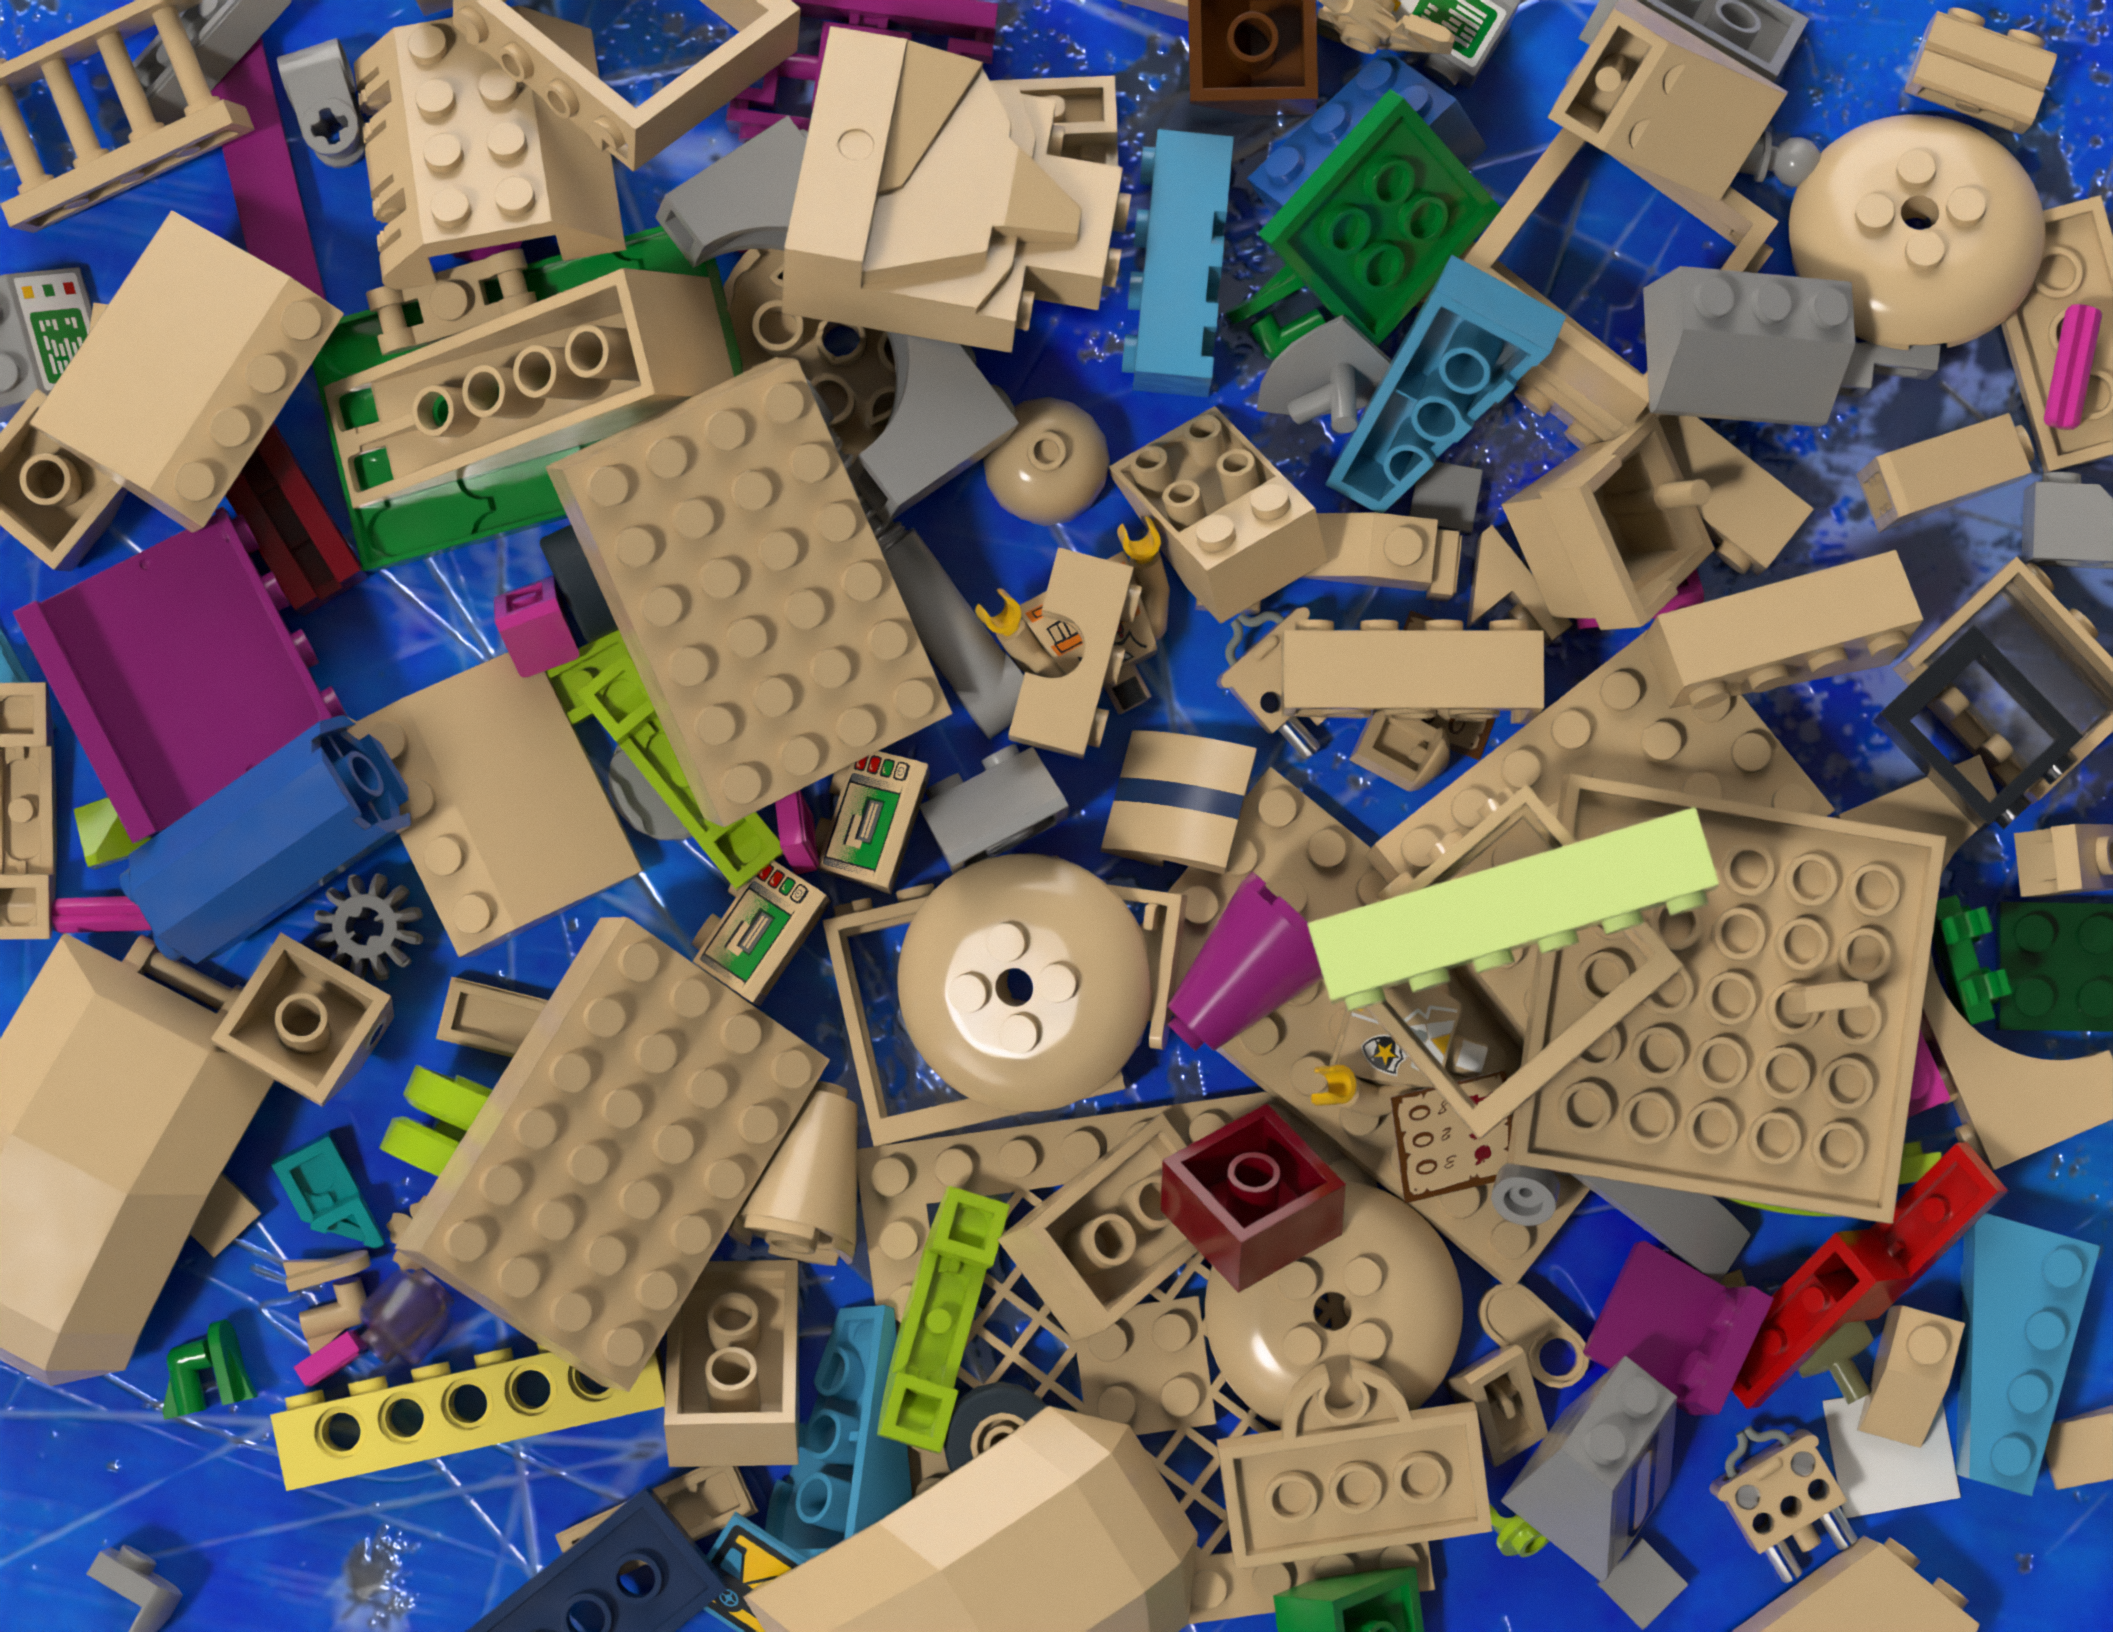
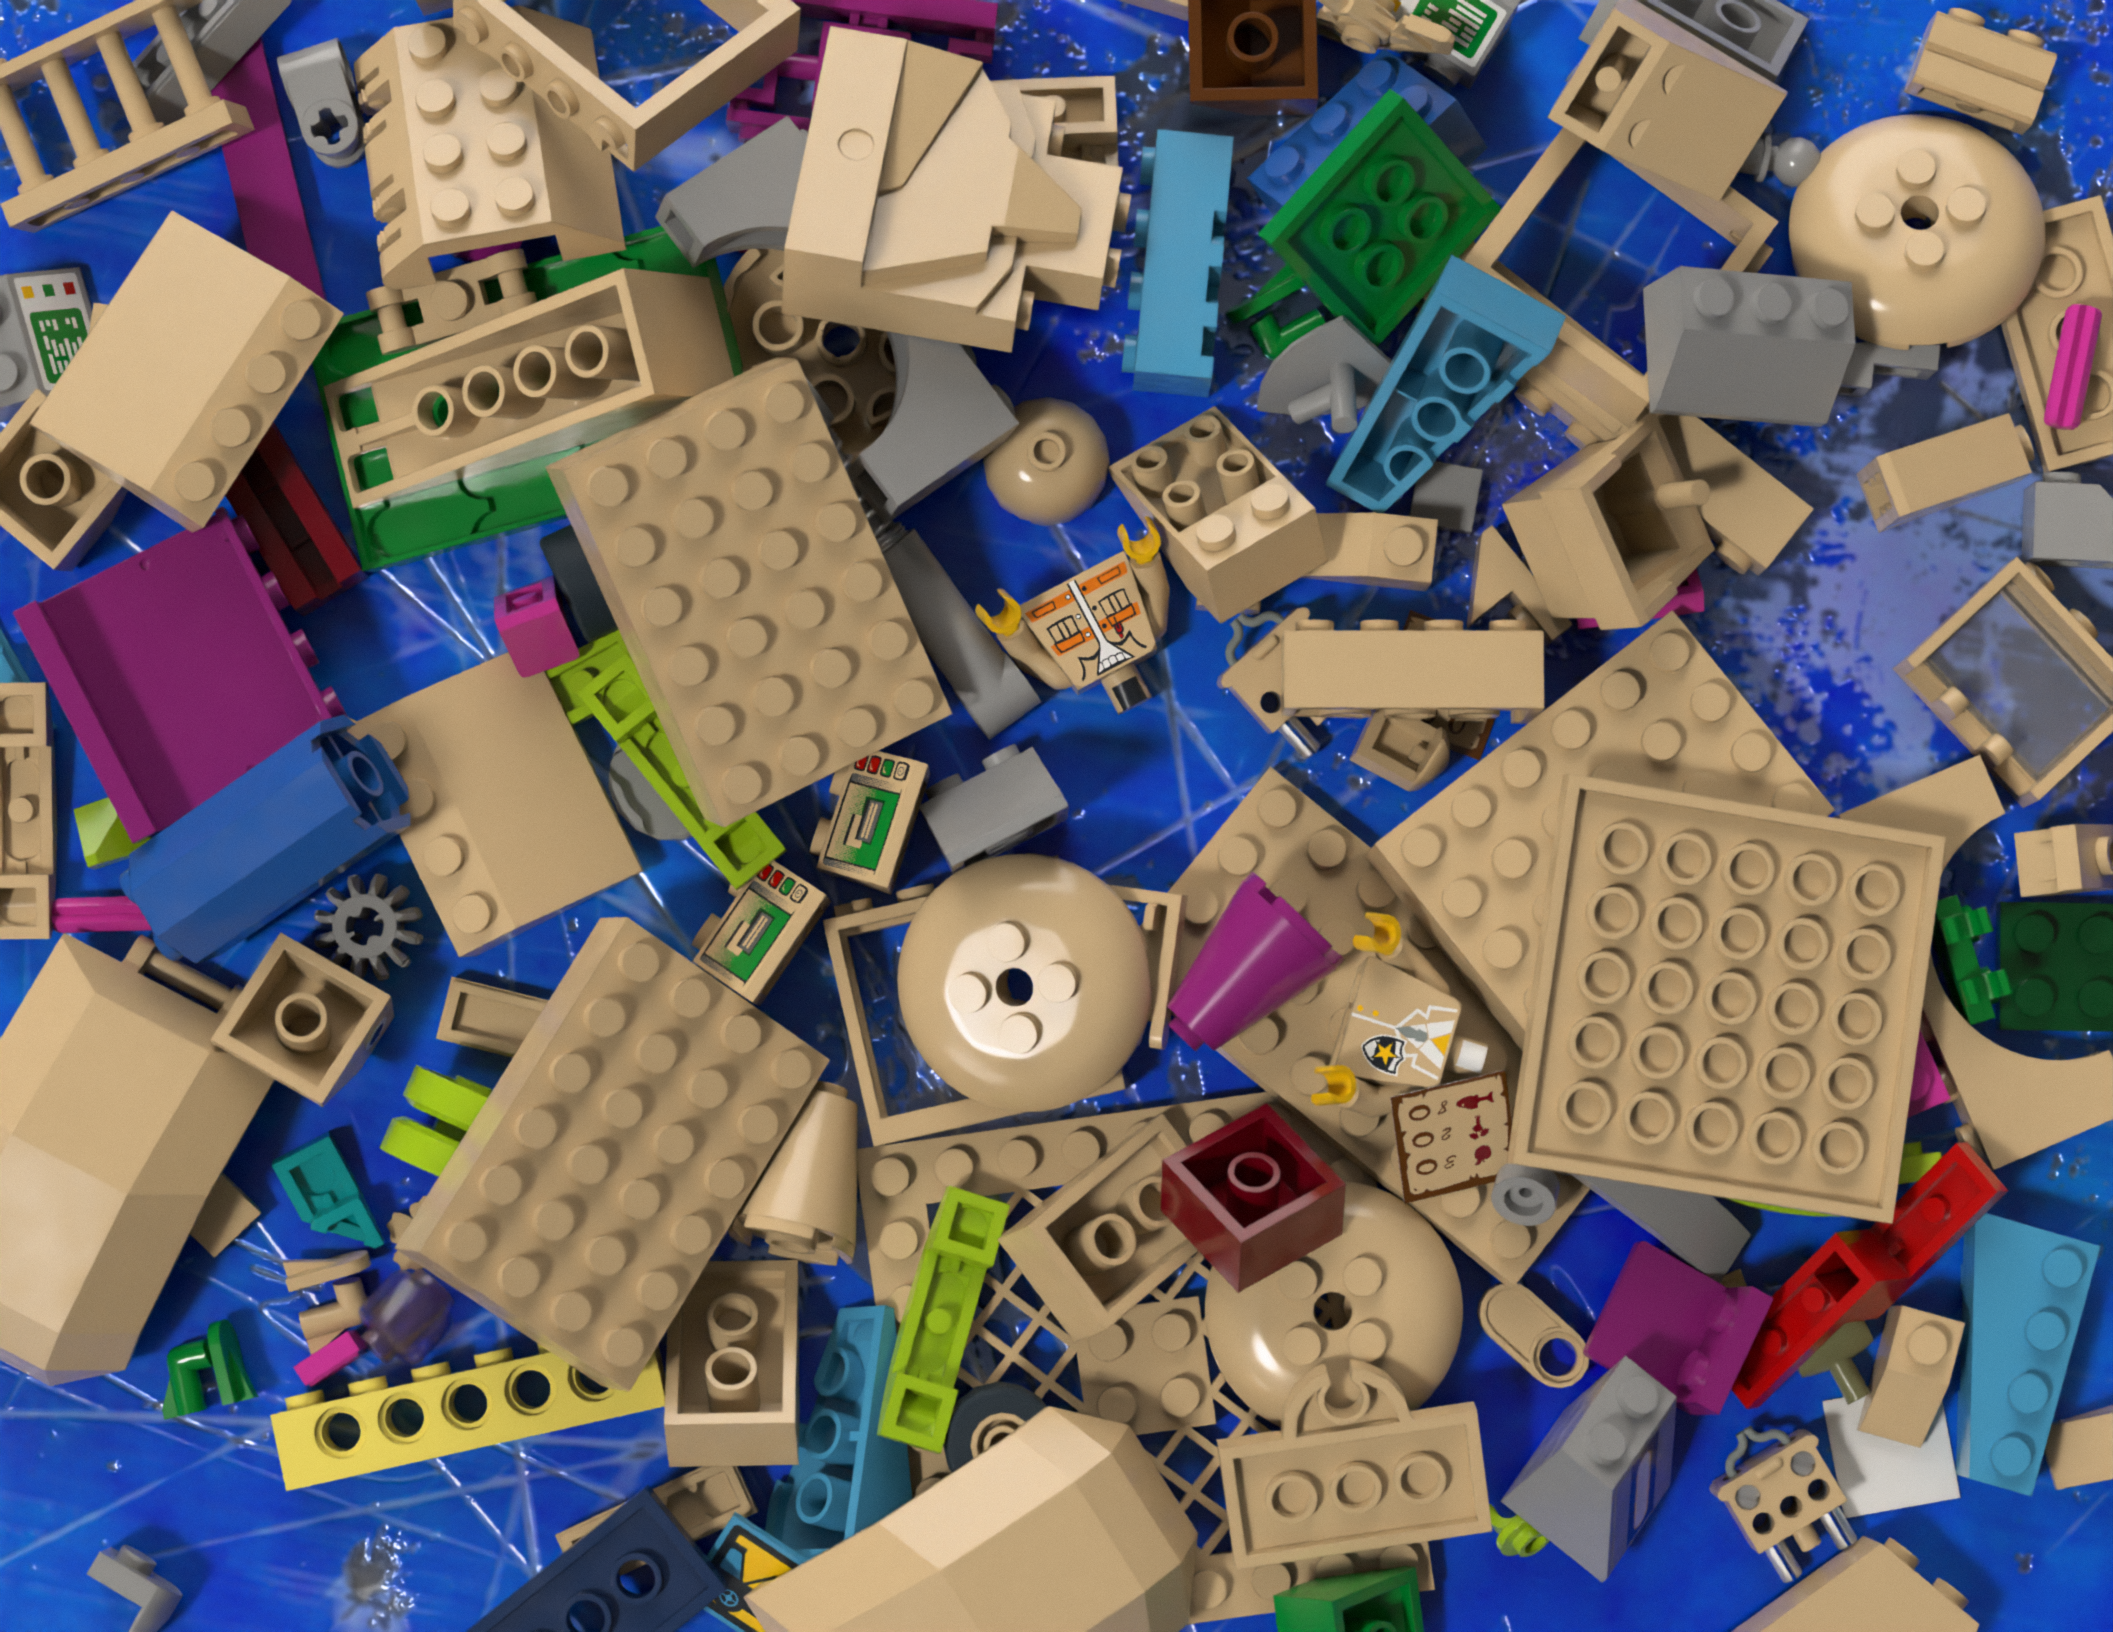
(797, 833): dark pink tile -> none
(1063, 710): tan arch -> none
(1179, 800): tan slope -> none
(1445, 566): tan tile -> none
(1449, 859): tan window -> none
(1504, 1402): tan slope -> none
(1514, 907): yellowish green brick -> none
(1642, 1583): light grey tile -> none
(1785, 632): tan wedge -> none
(1827, 997): tan tile -> none
(2010, 802): black window -> none

